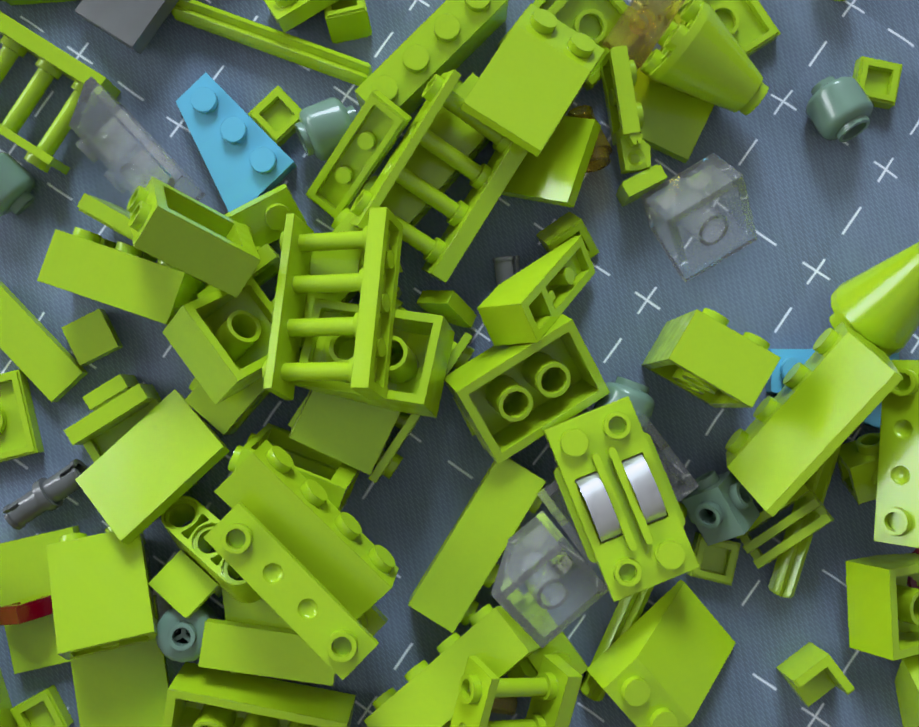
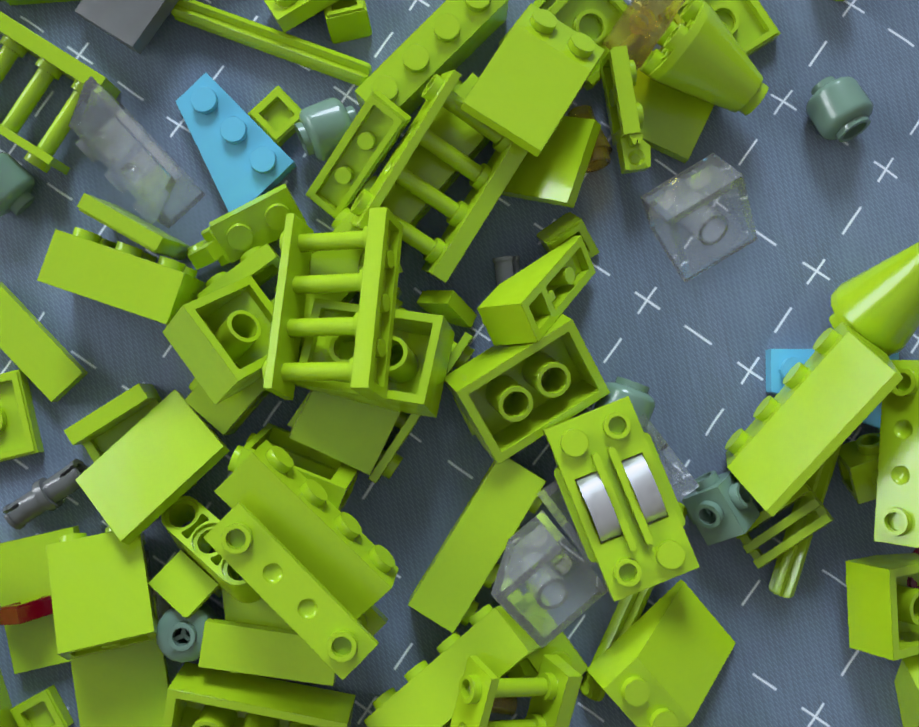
(92, 337): lime tile -> none
(109, 390): lime tile -> none
(192, 237): lime window -> none
(639, 184): lime tile -> none
(712, 359): lime brick -> none
(715, 561): lime tile -> none
(813, 674): lime panel -> none
(878, 80): lime tile -> none

